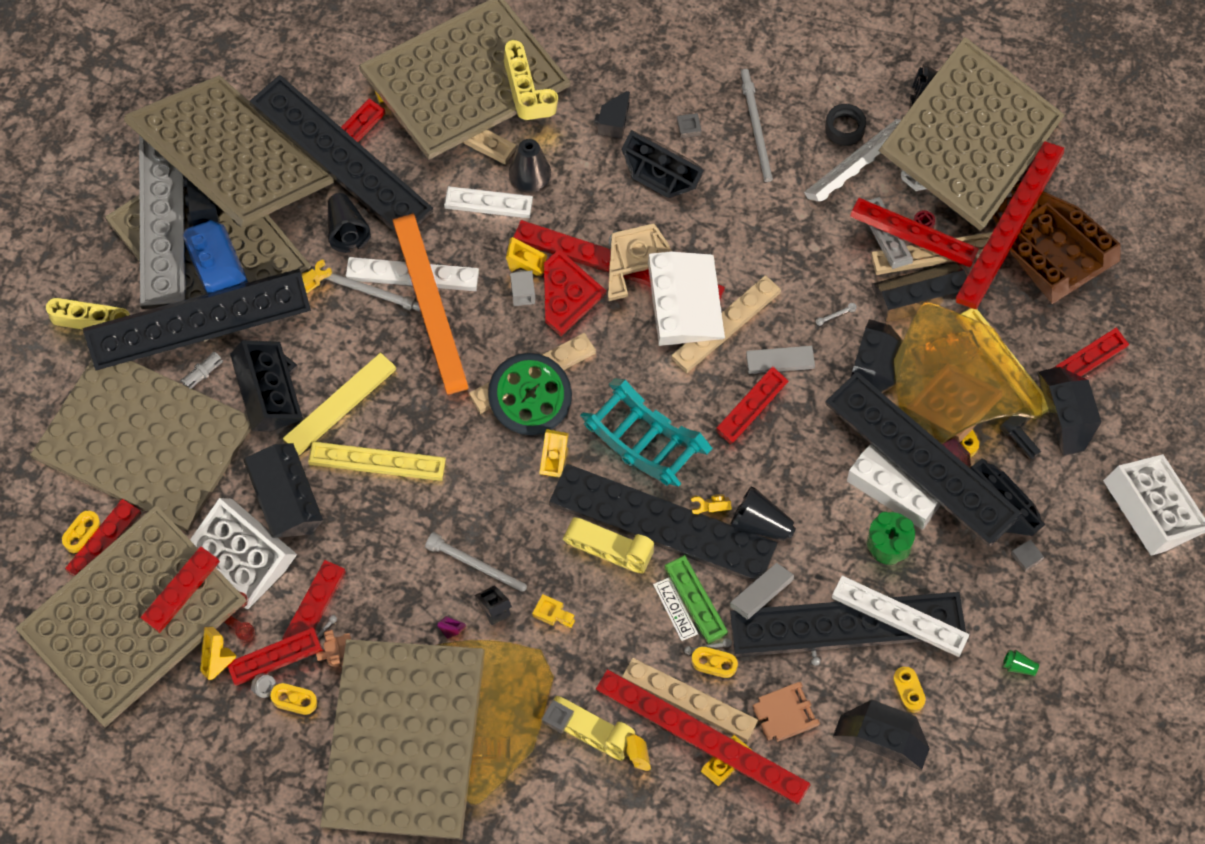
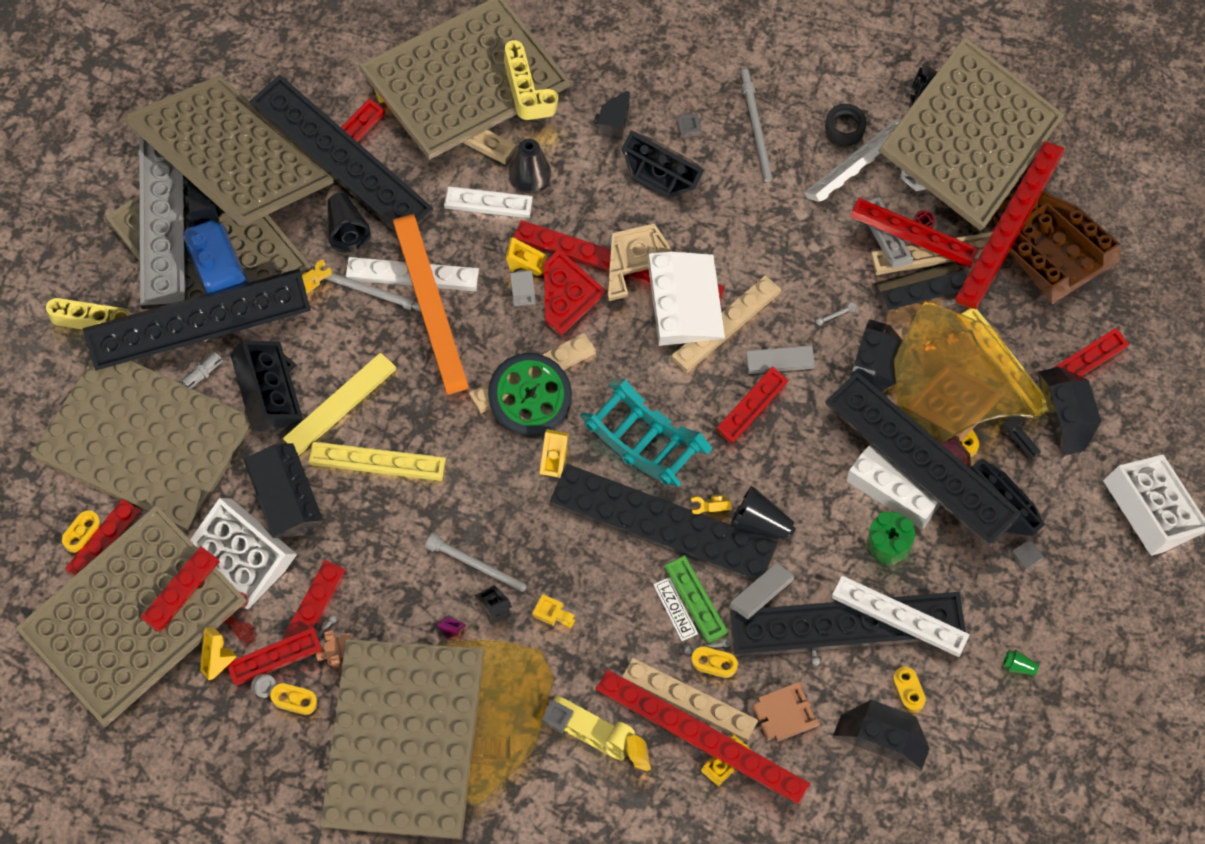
(609, 545): light yellow beam -> none

